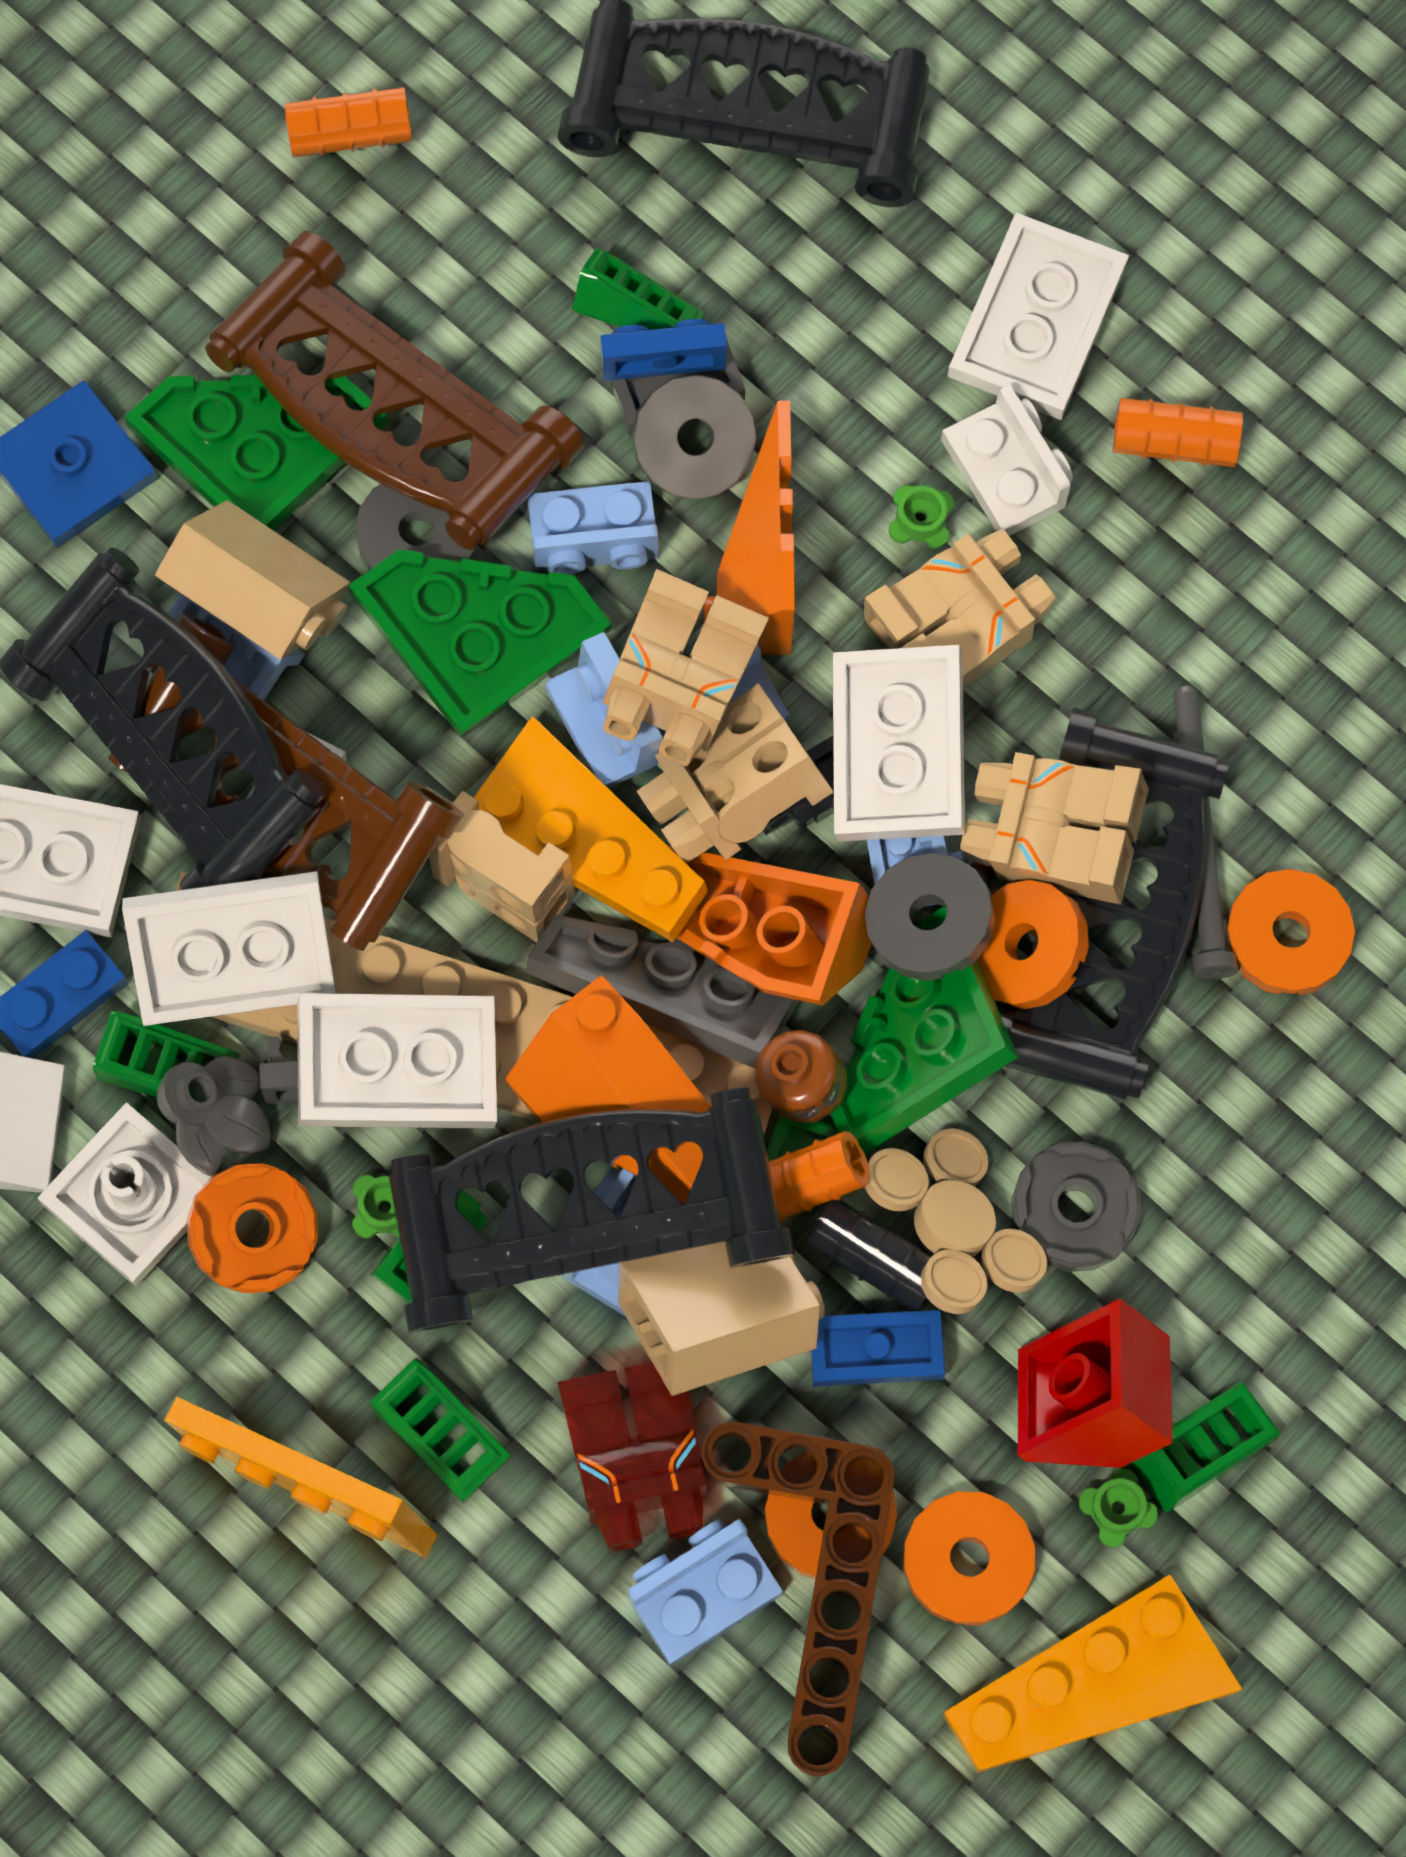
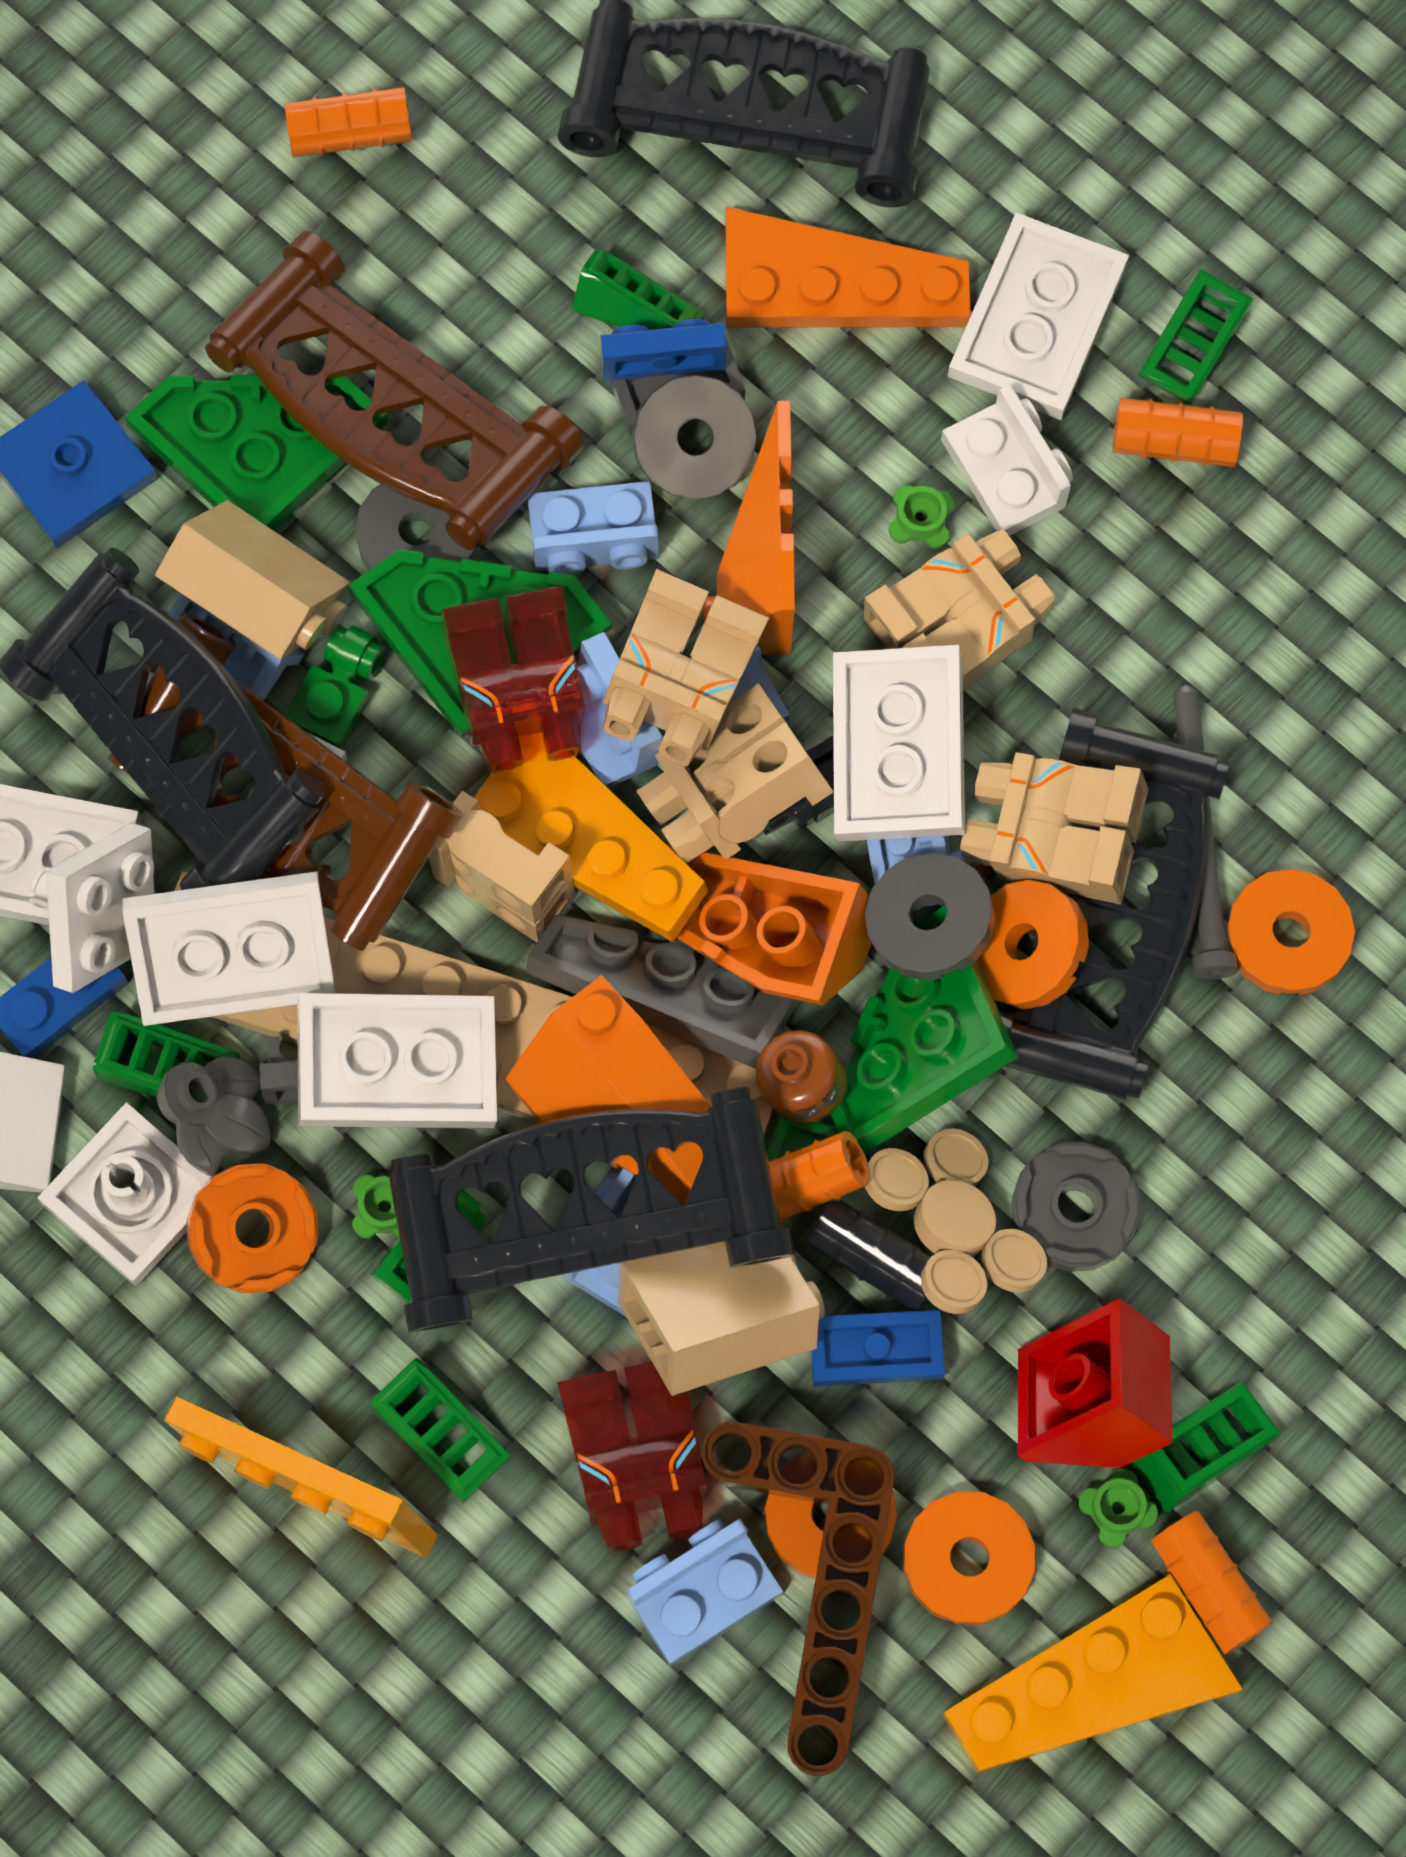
(86, 904): none -> white plate
(331, 703): none -> green plate
(522, 698): none -> clear red hips
(831, 279): none -> orange wing
(1211, 1582): none -> orange axle
(1218, 294): none -> green slope

